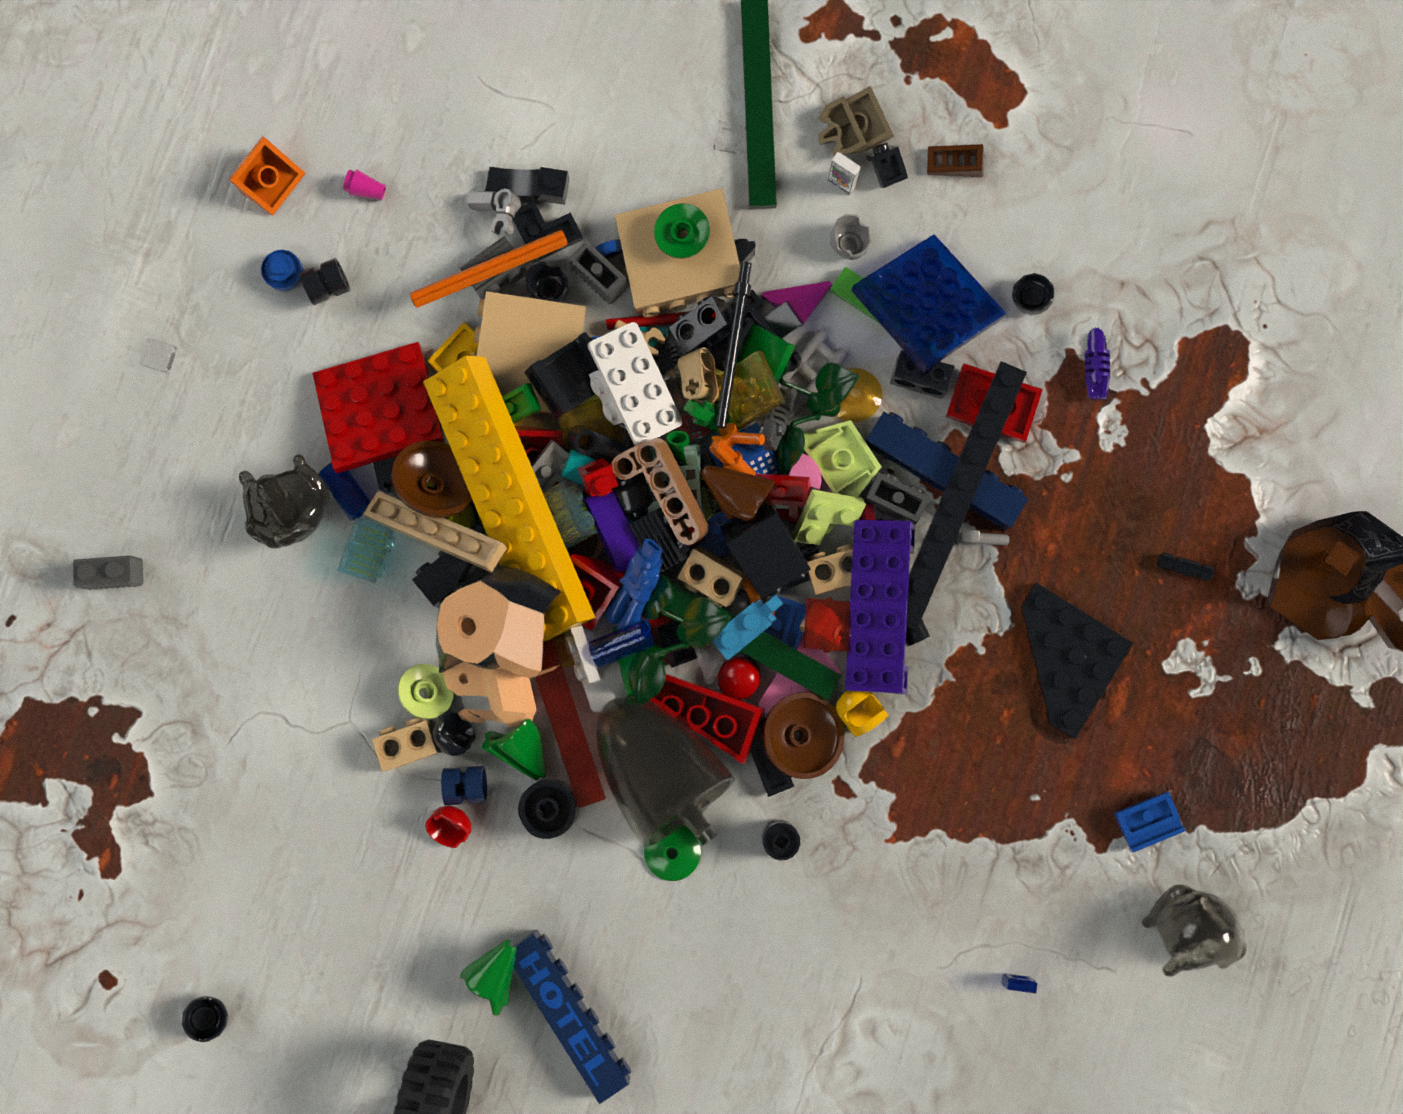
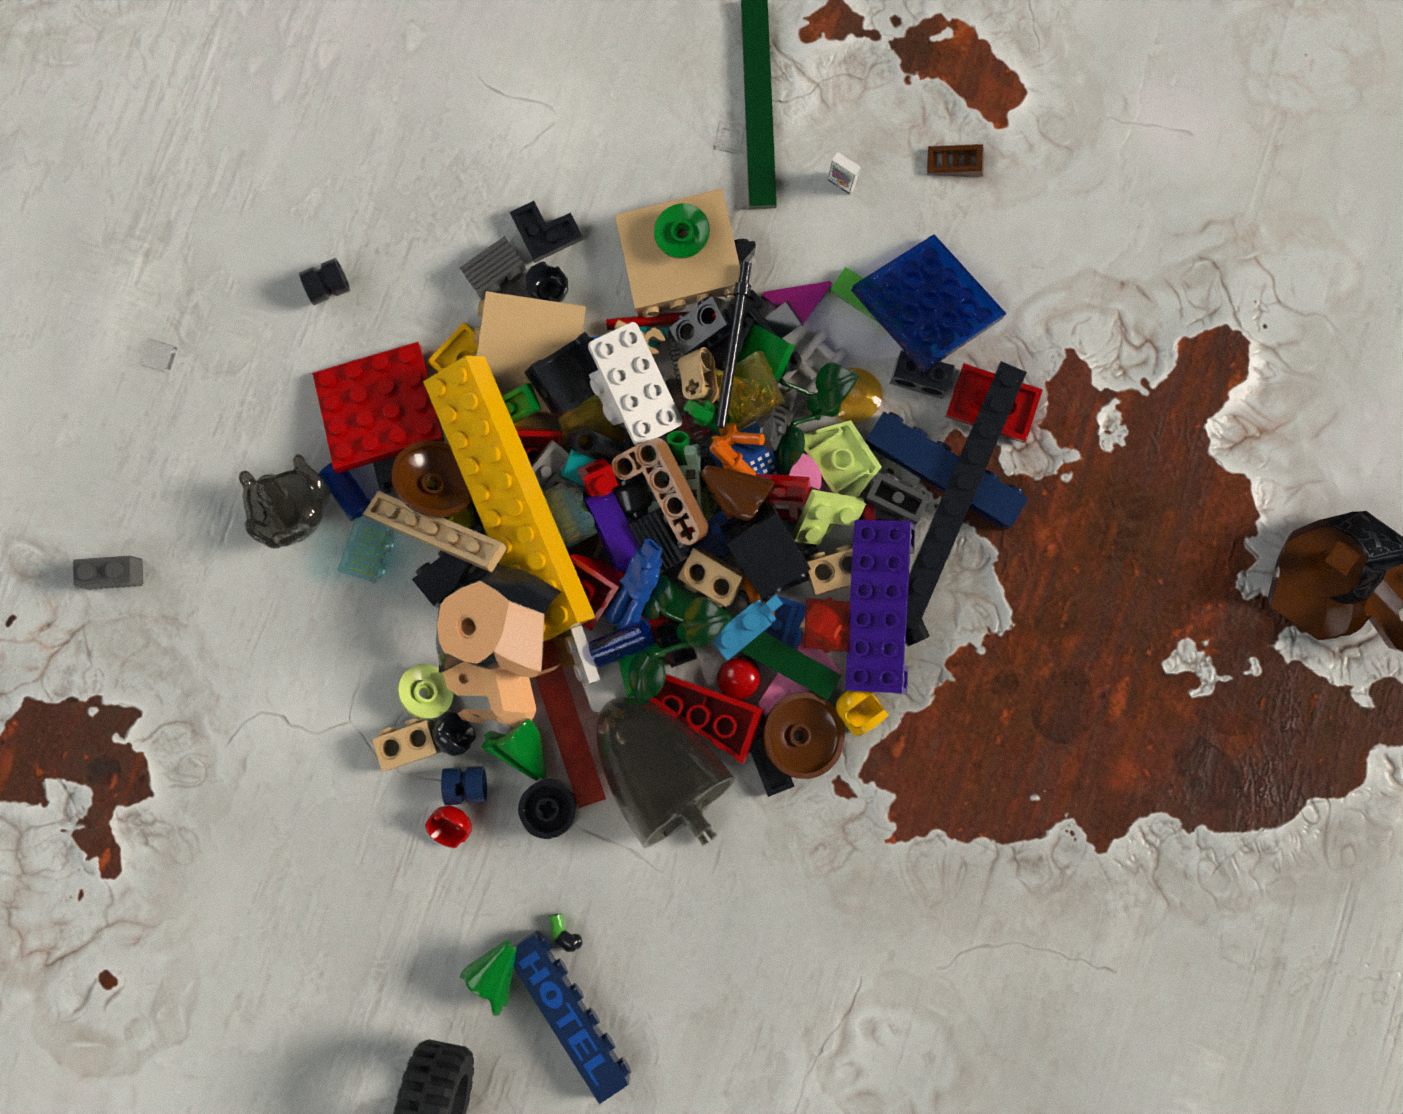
(204, 1019): black hair -> none
(266, 176): orange slope -> none
(281, 270): blue plate -> none
(362, 185): dark pink cone -> none
(488, 269): orange axle -> none
(502, 202): light grey bar -> none
(531, 185): black slope -> none
(561, 937): none -> arm
(598, 272): dark grey brick -> none
(610, 248): blue tile -> none
(664, 360): black tile -> none
(674, 868): green dish -> none
(780, 840): black wheel -> none
(850, 237): light grey hair -> none
(855, 123): dark tan plate -> none
(887, 164): black bracket -> none
(970, 537): light grey bar -> none
(1019, 983): clear blue tile -> none
(1033, 294): black hair -> none
(1071, 656): black plate -> none
(1097, 365): dark purple hinge -> none
(1149, 821): blue plate -> none
(1185, 566): black axle -> none
(1196, 930): clear smoke piece -> none

